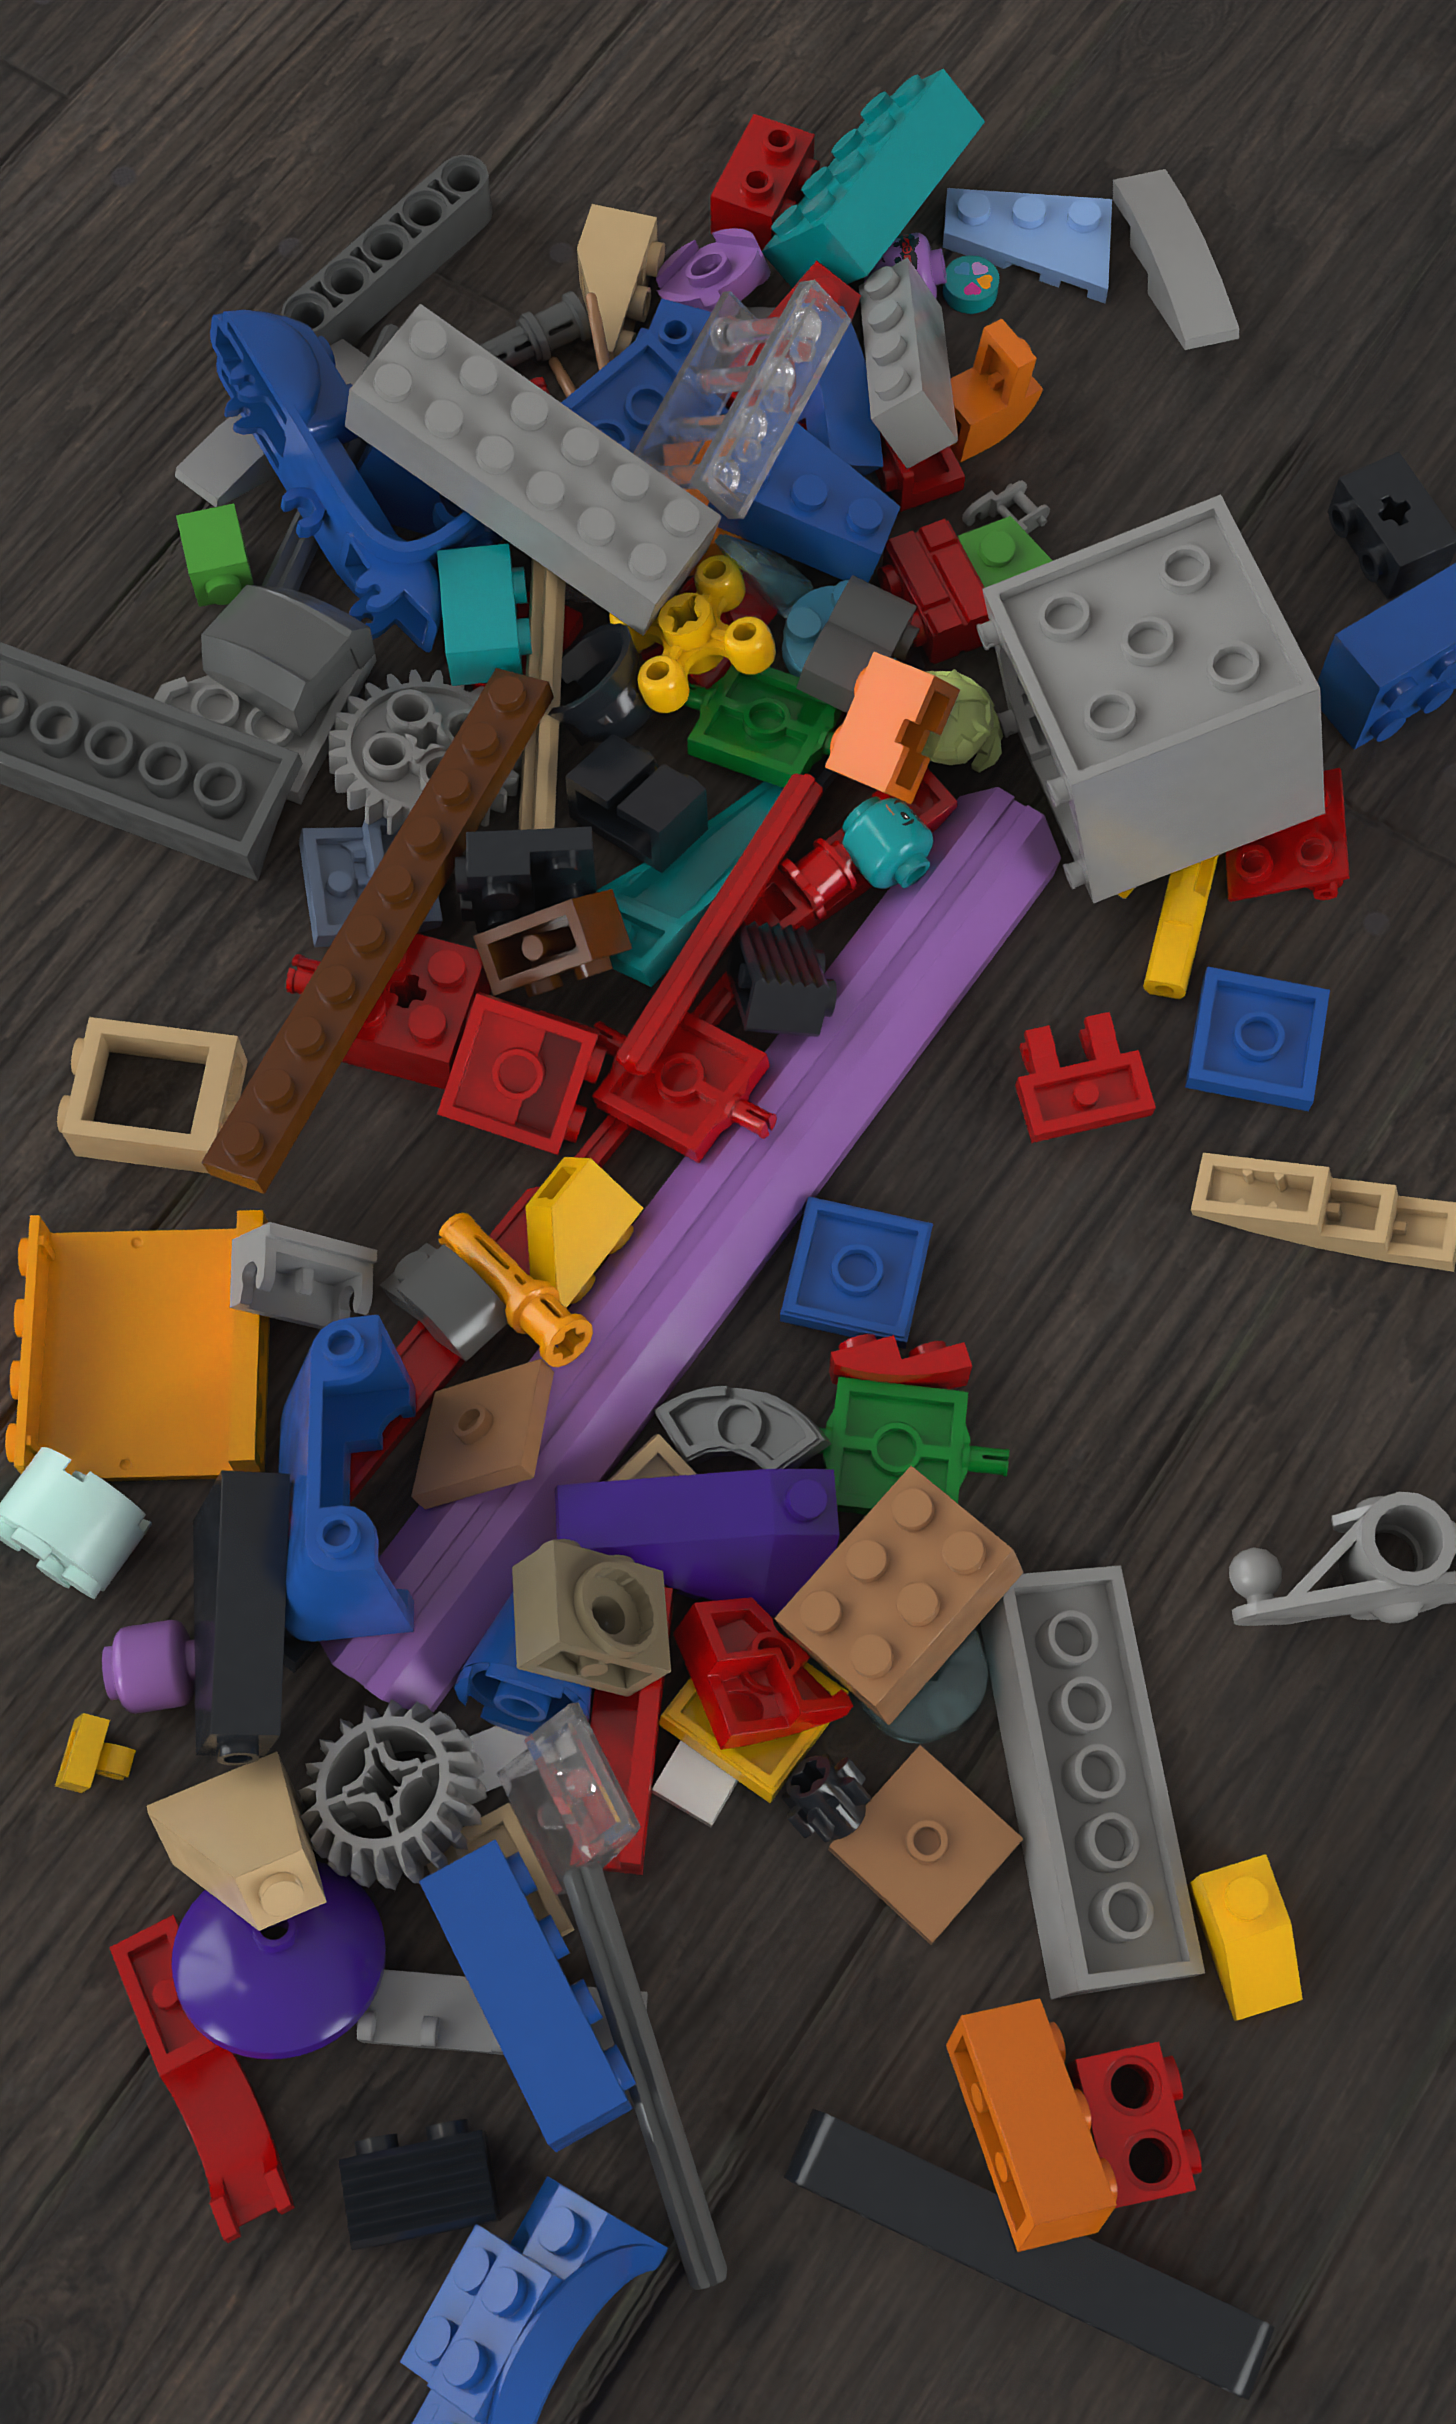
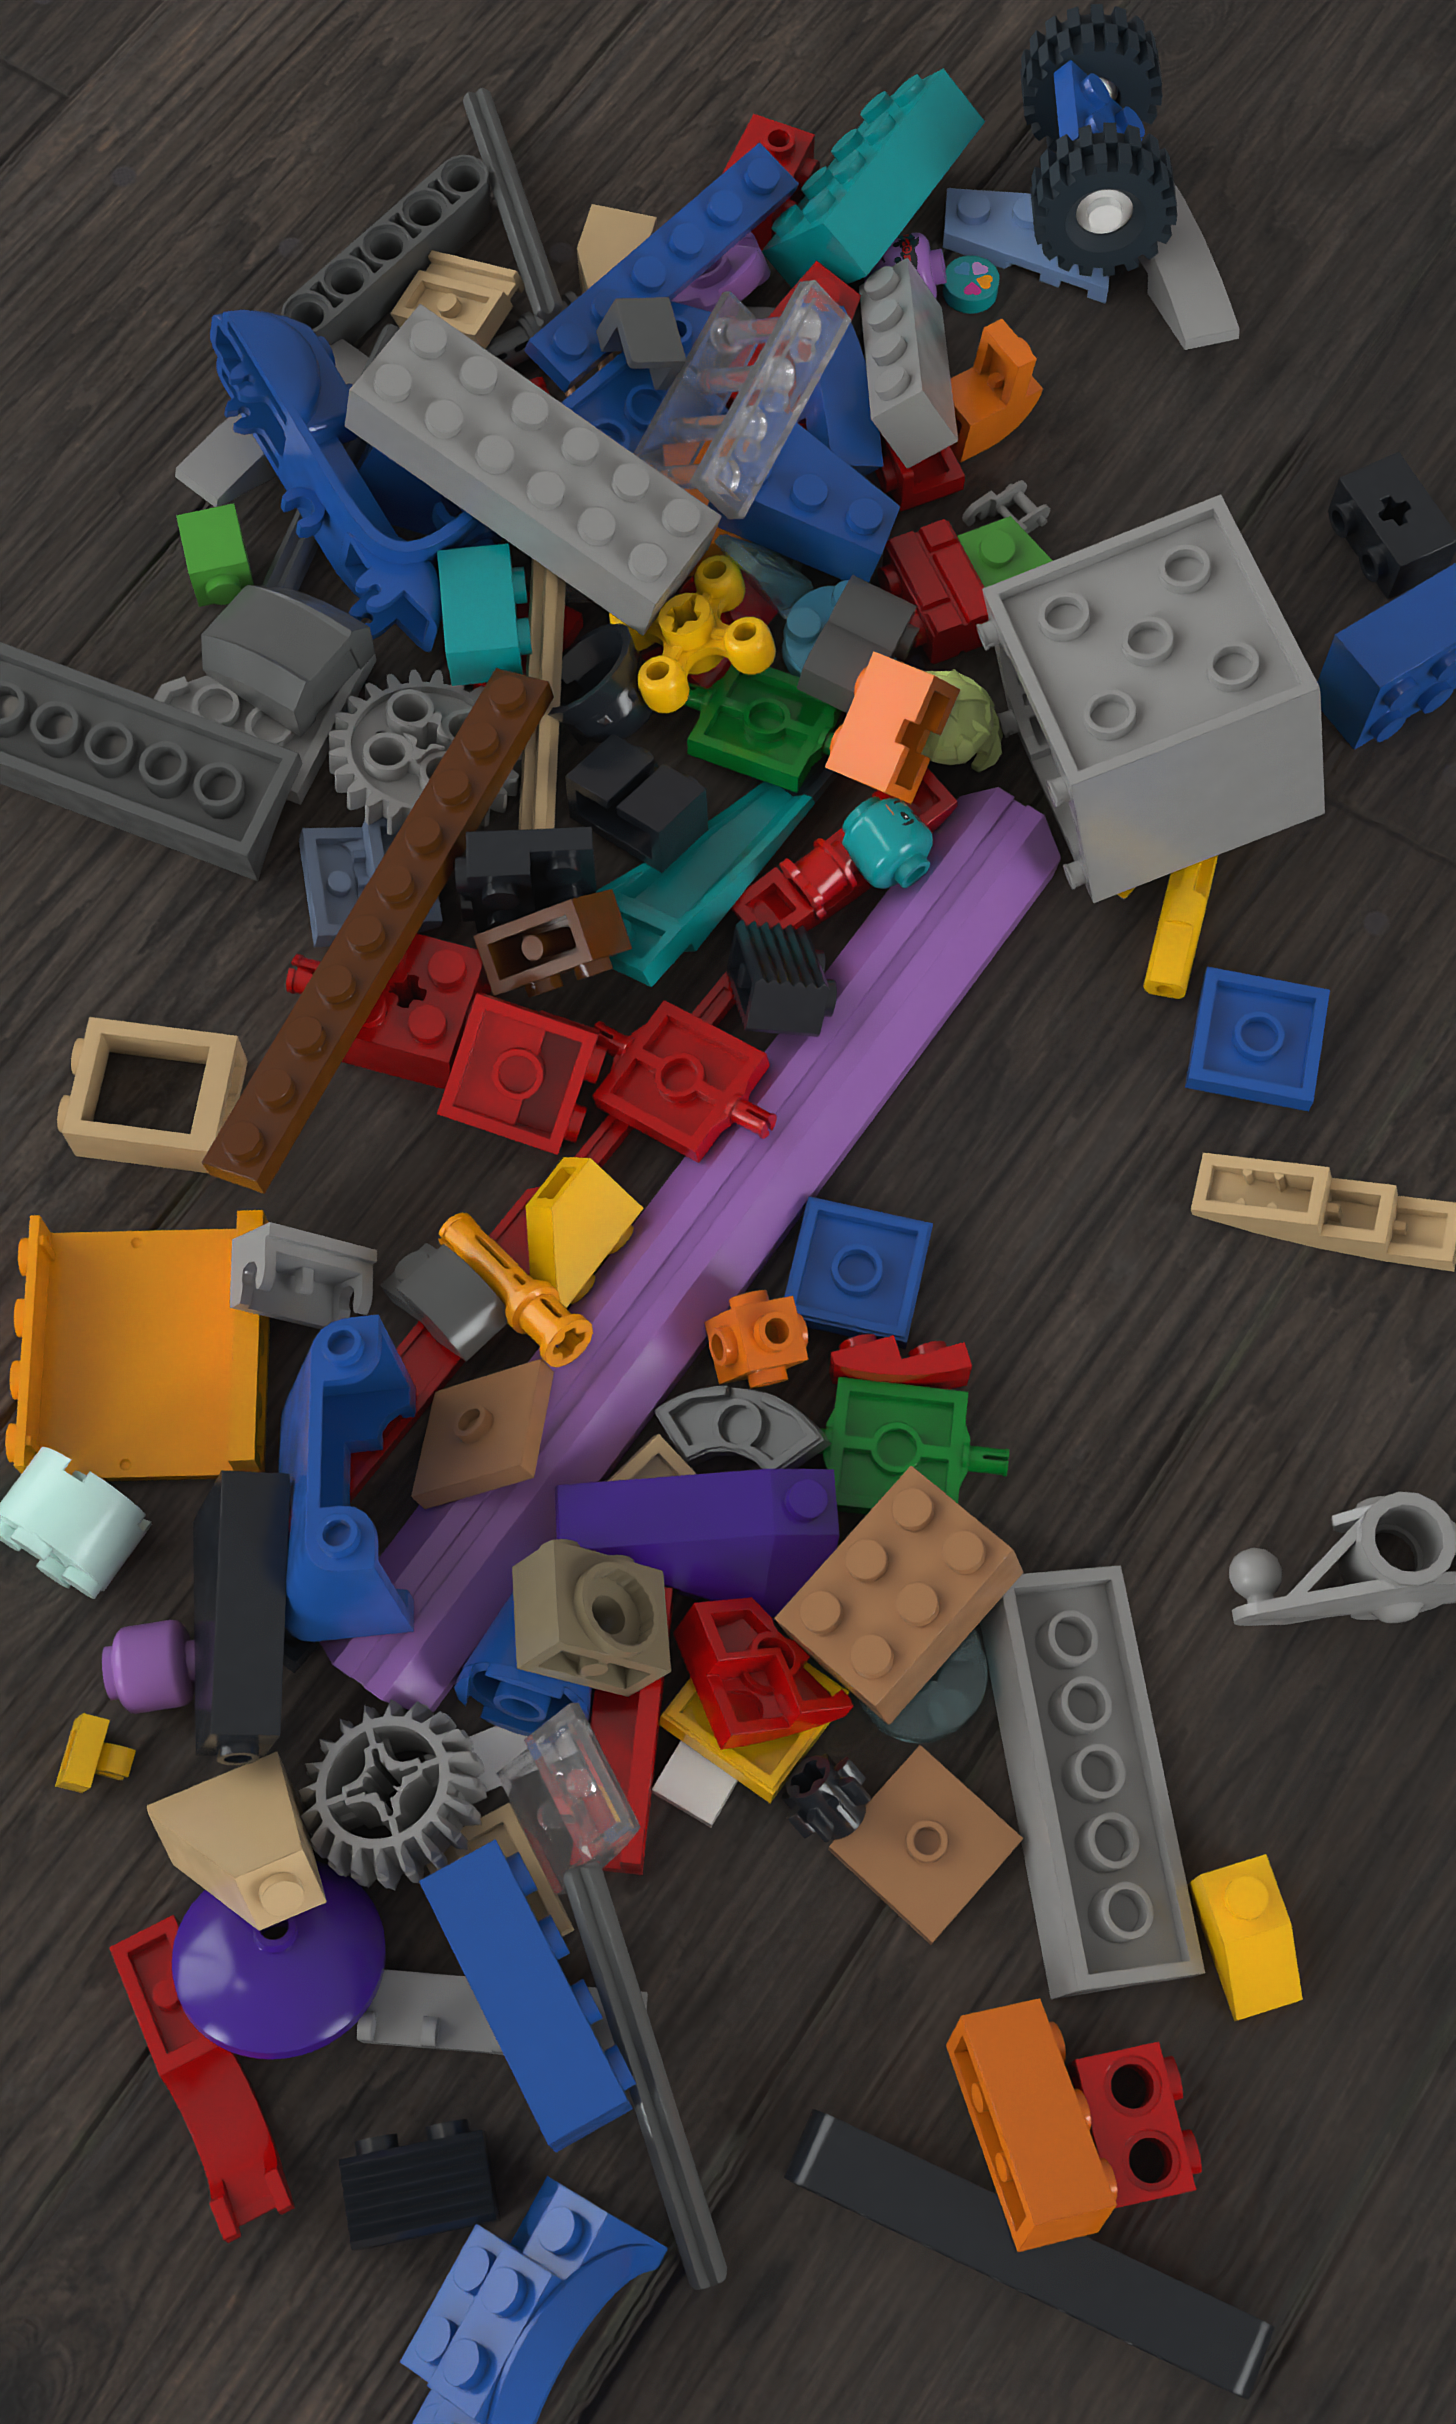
(462, 293): none -> tan plate
(513, 207): none -> dark grey axle
(646, 335): none -> dark grey panel
(665, 261): none -> blue plate
(719, 925): red axle -> none
(757, 1339): none -> orange brick
(1085, 1094): red plate -> none
(1105, 187): none -> black plate
(1297, 857): red hinge -> none

